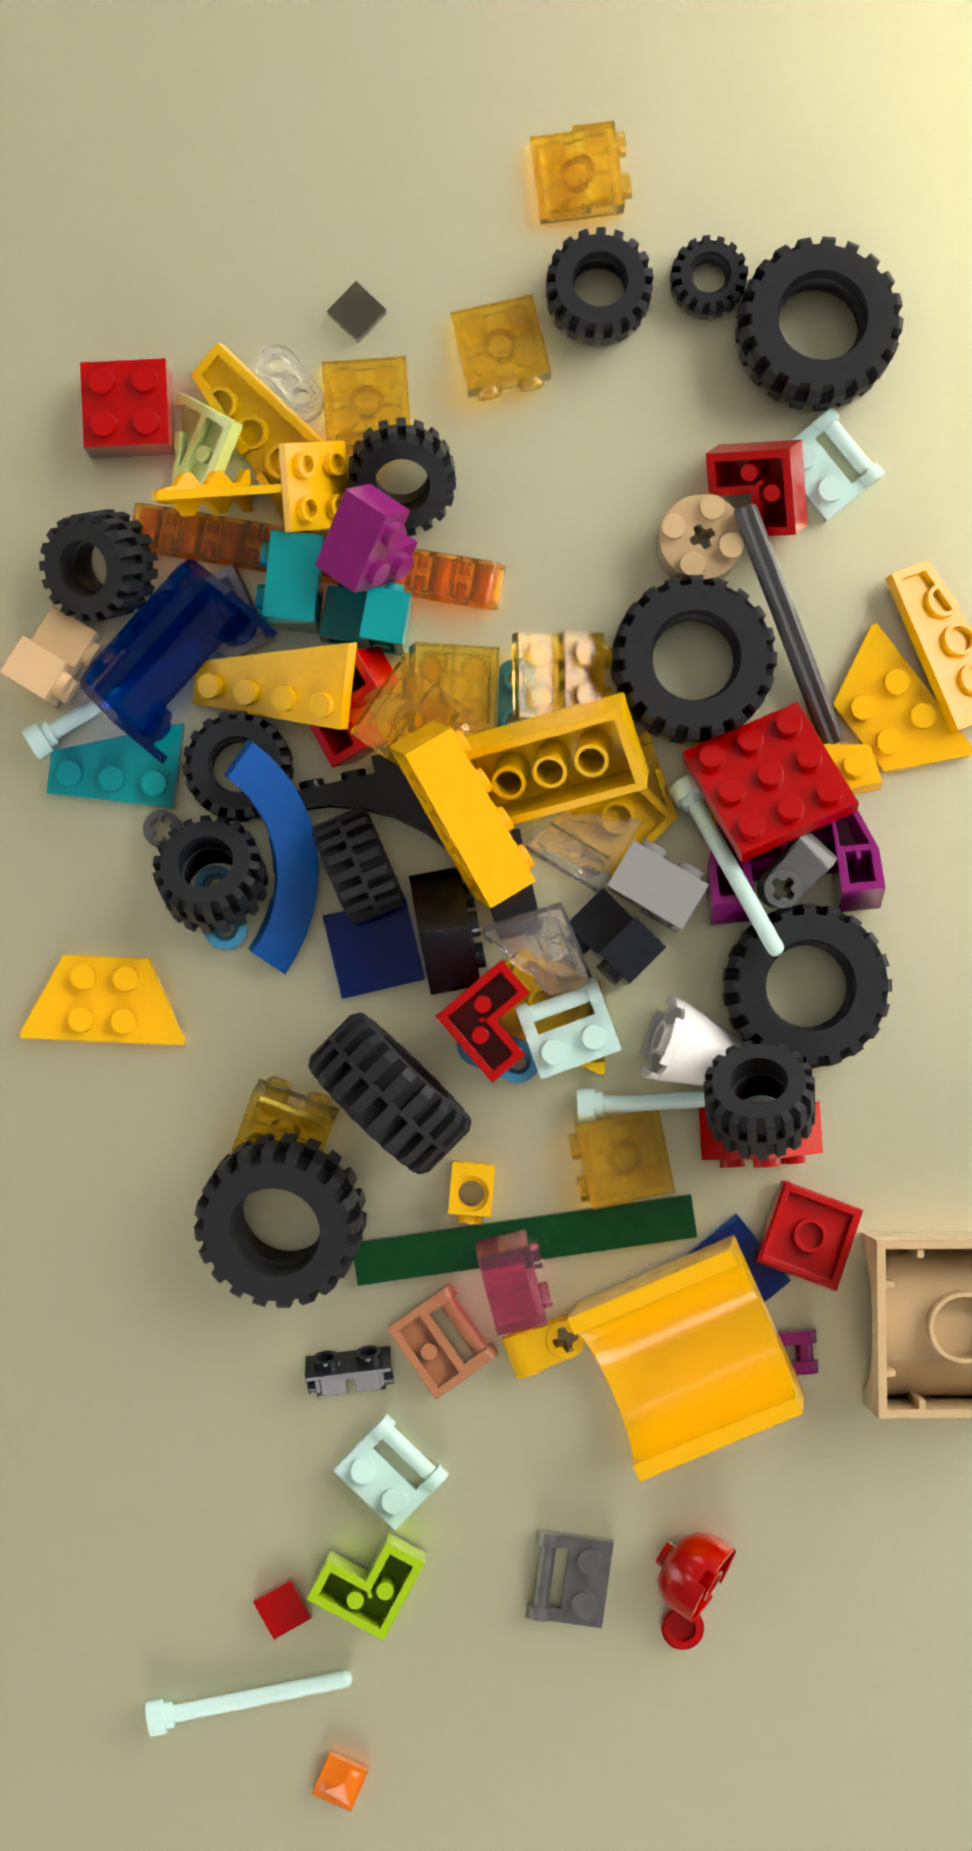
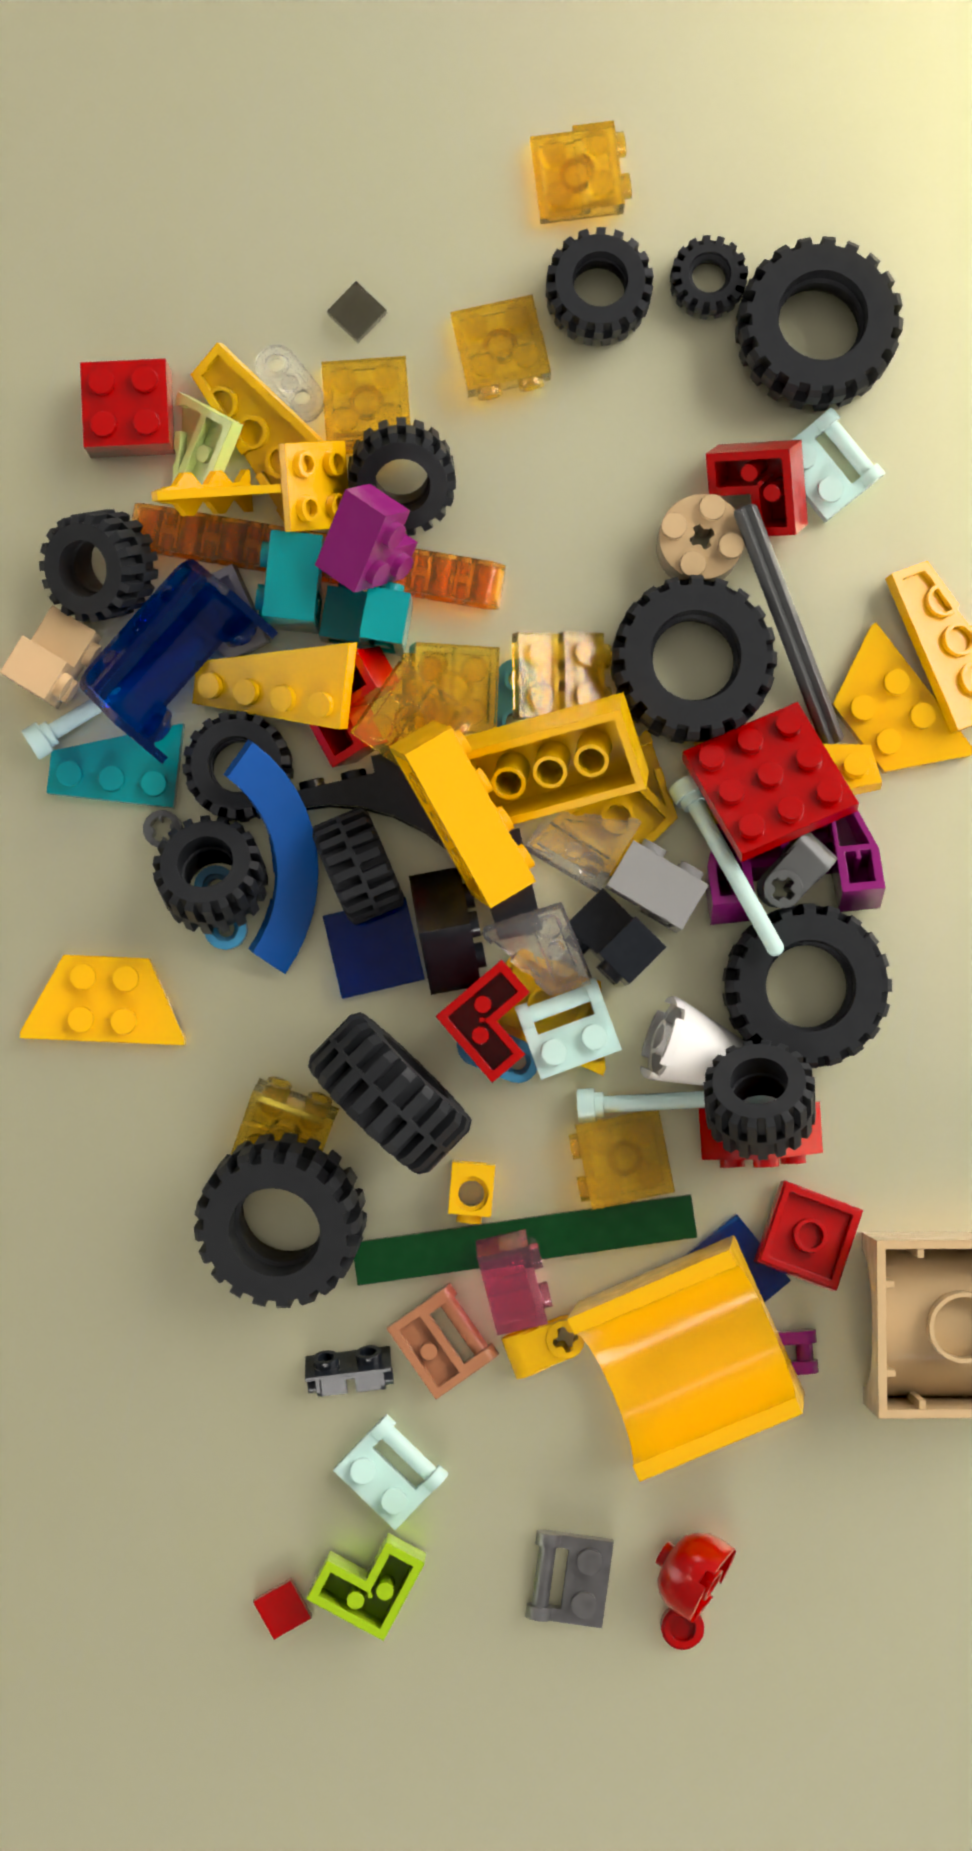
(164, 1715): light aqua piece -> none
(340, 1781): orange tile -> none

